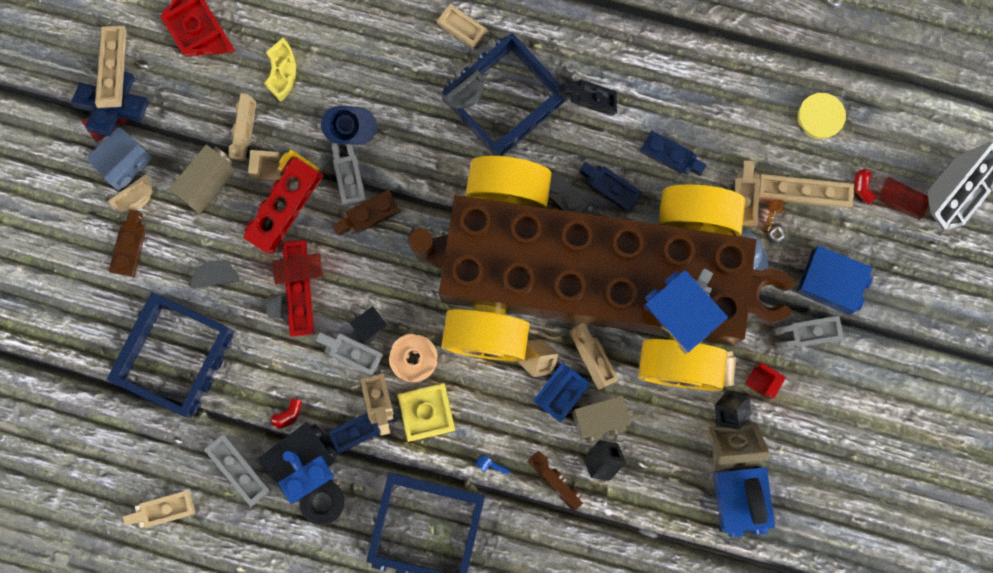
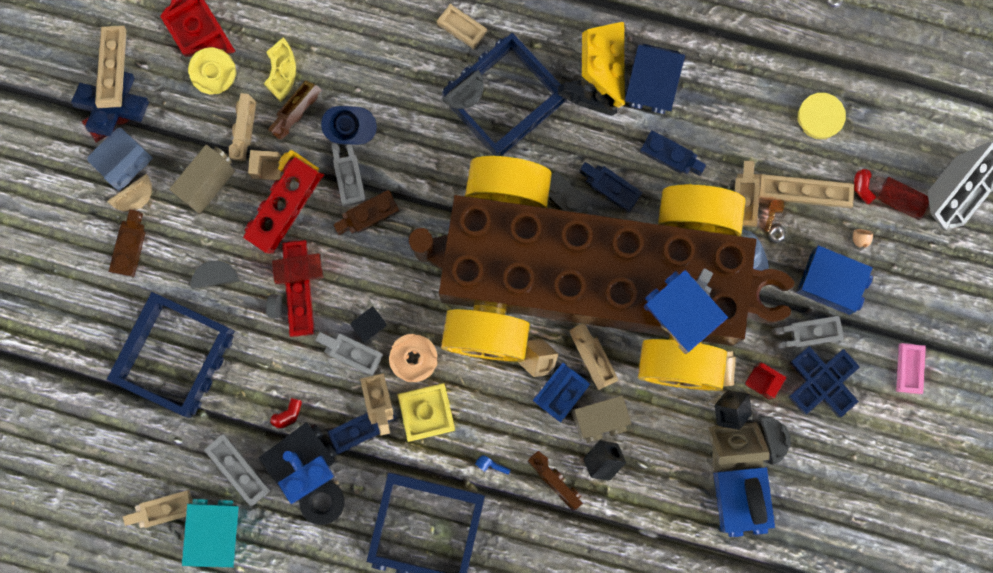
(210, 534): none -> teal brick
(212, 71): none -> light yellow tile
(294, 109): none -> reddish brown hinge
(605, 60): none -> yellow wing
(654, 77): none -> dark blue slope
(776, 438): none -> dark grey tile
(824, 382): none -> dark blue plate
(862, 237): none -> light nougat hinge
(910, 368): none -> bright pink tile

